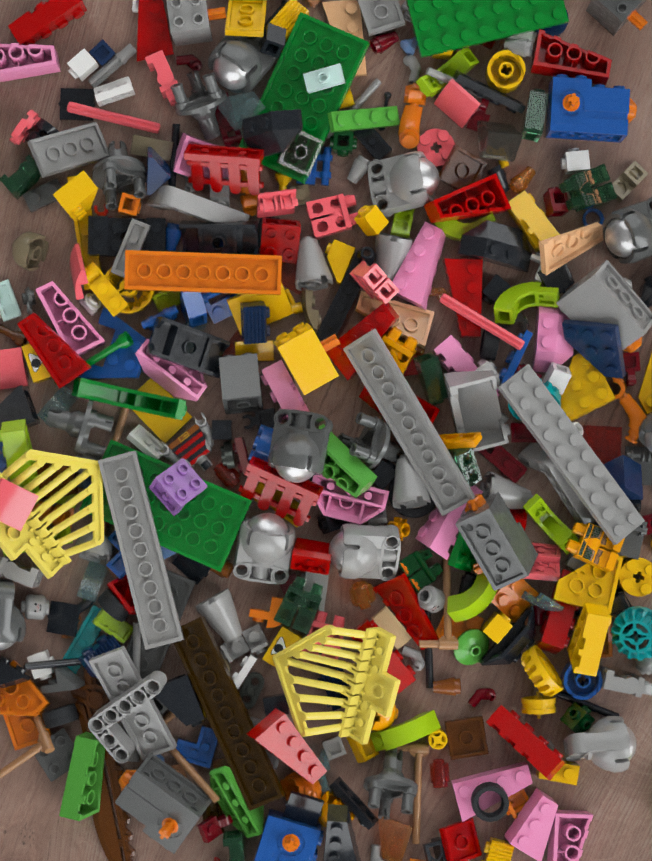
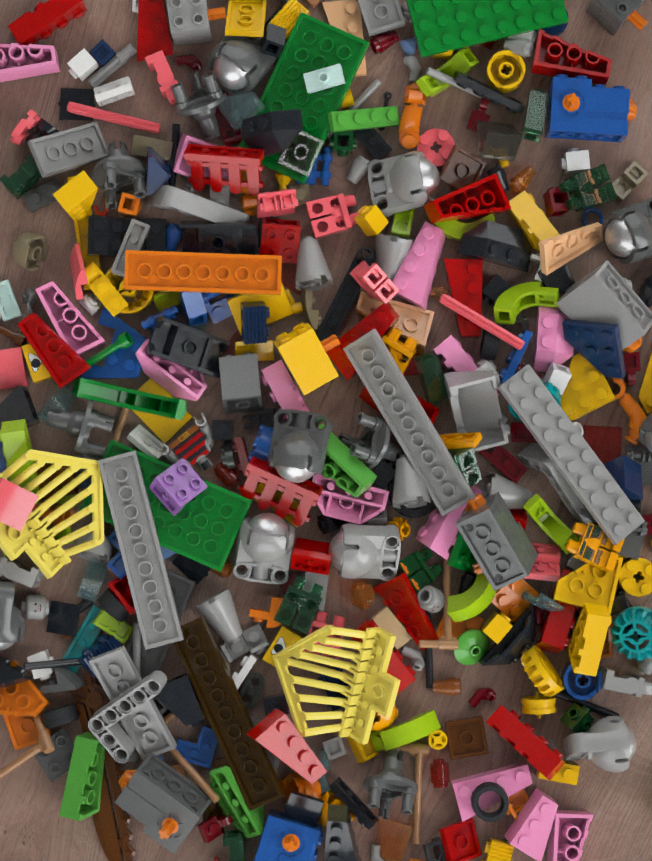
(339, 258): yellow slope -> none
(457, 103): coral slope -> none

